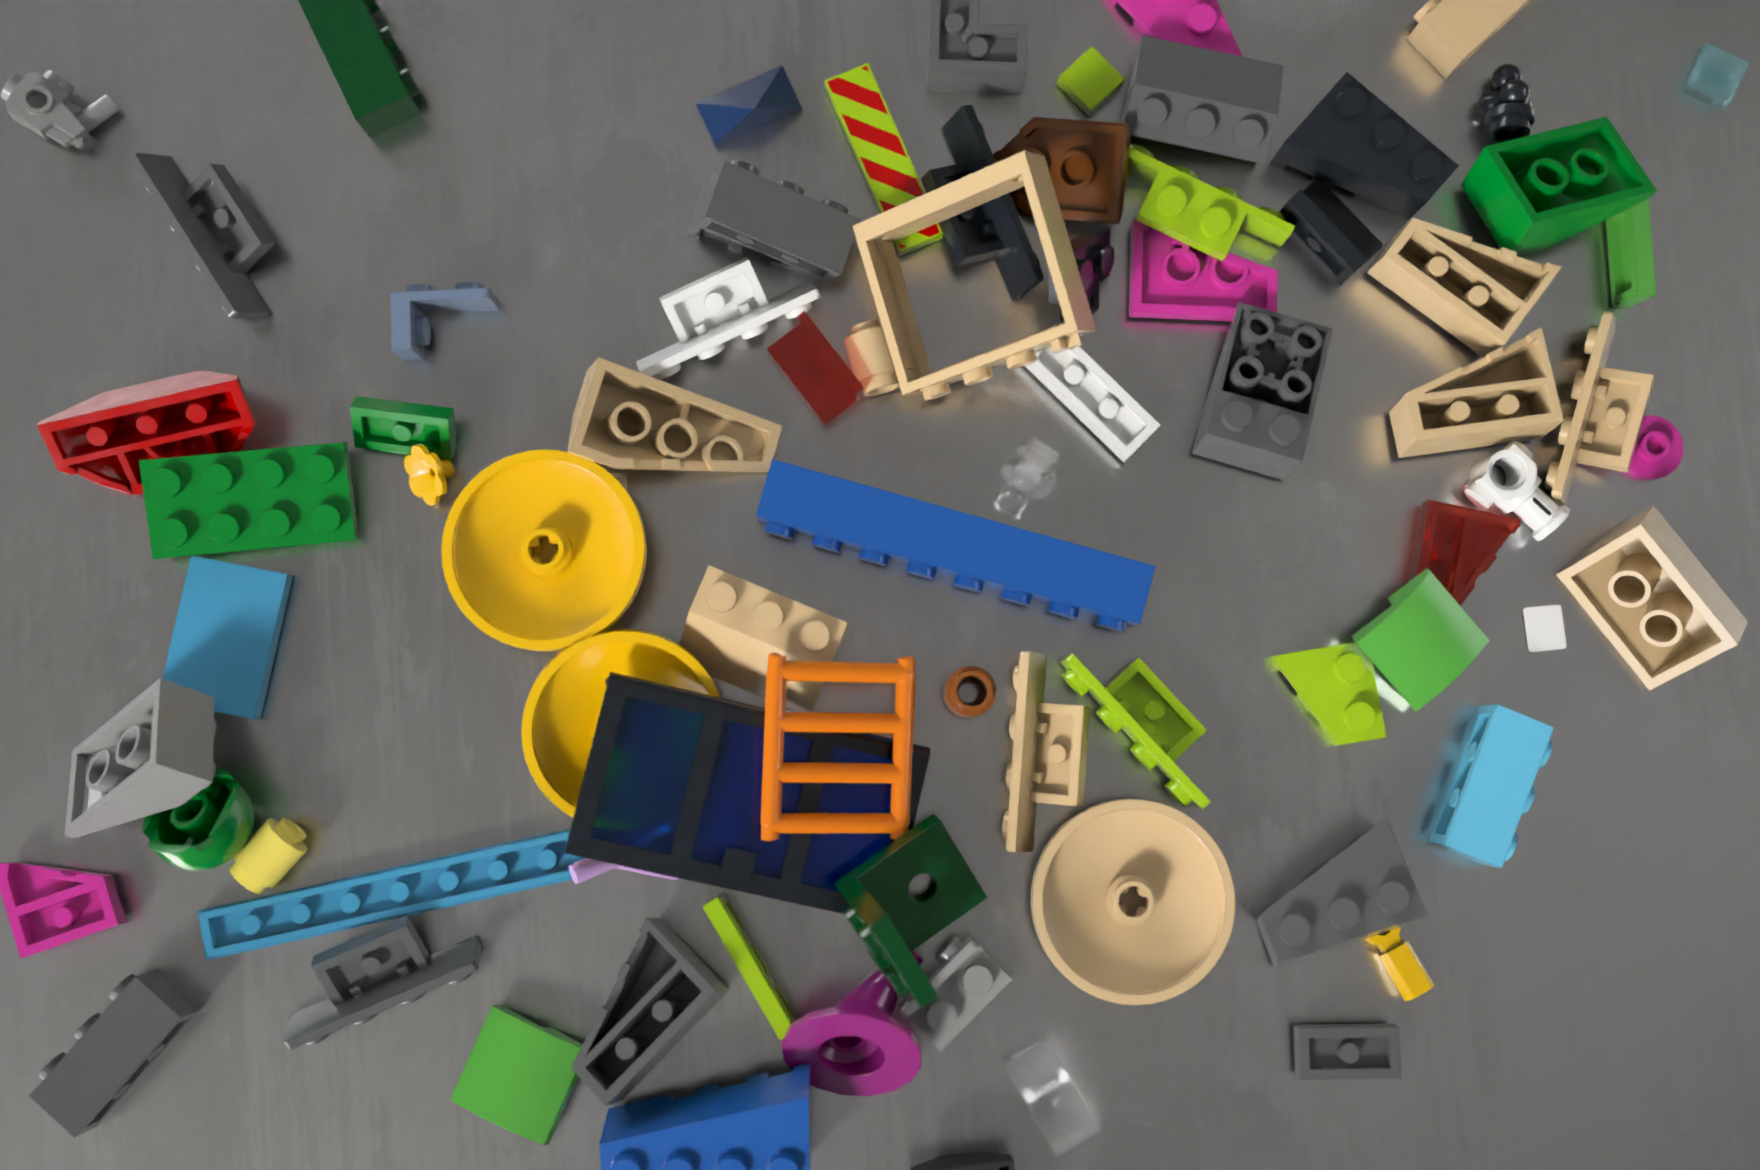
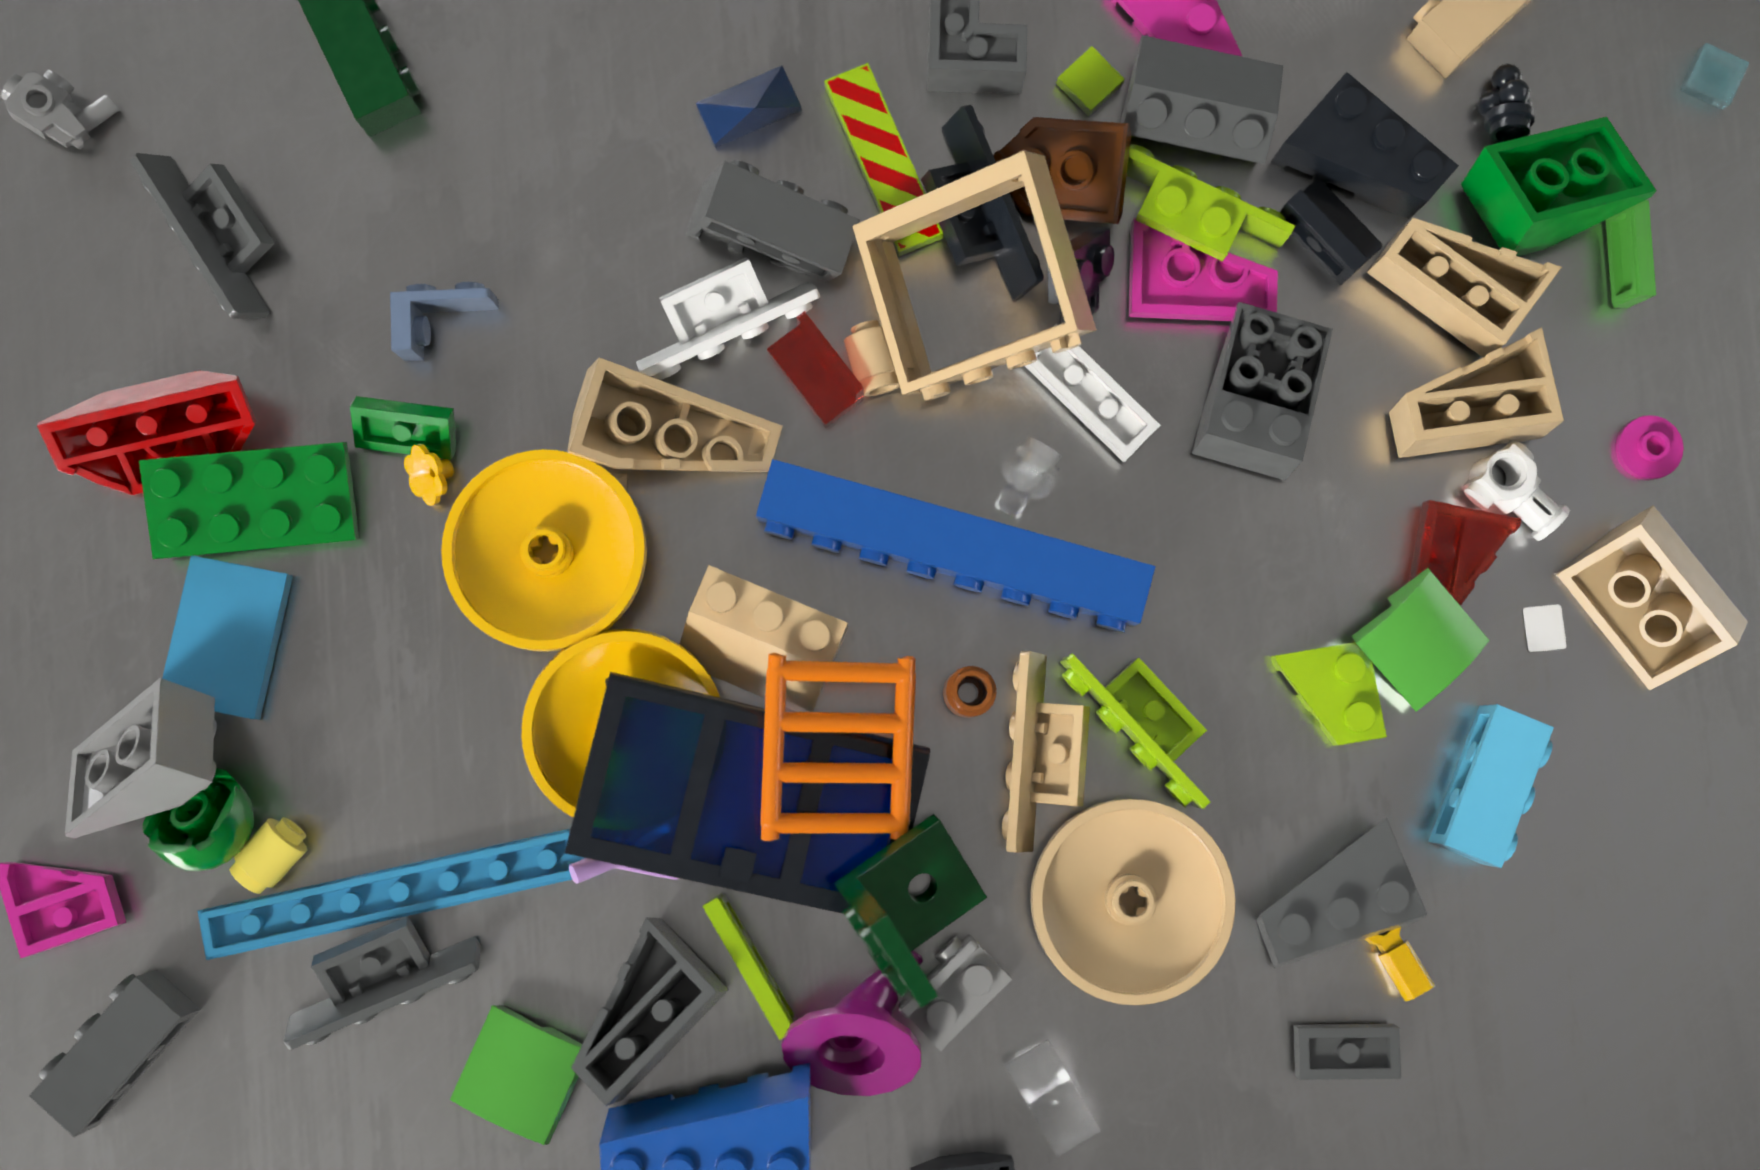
(1605, 417): tan bracket -> none

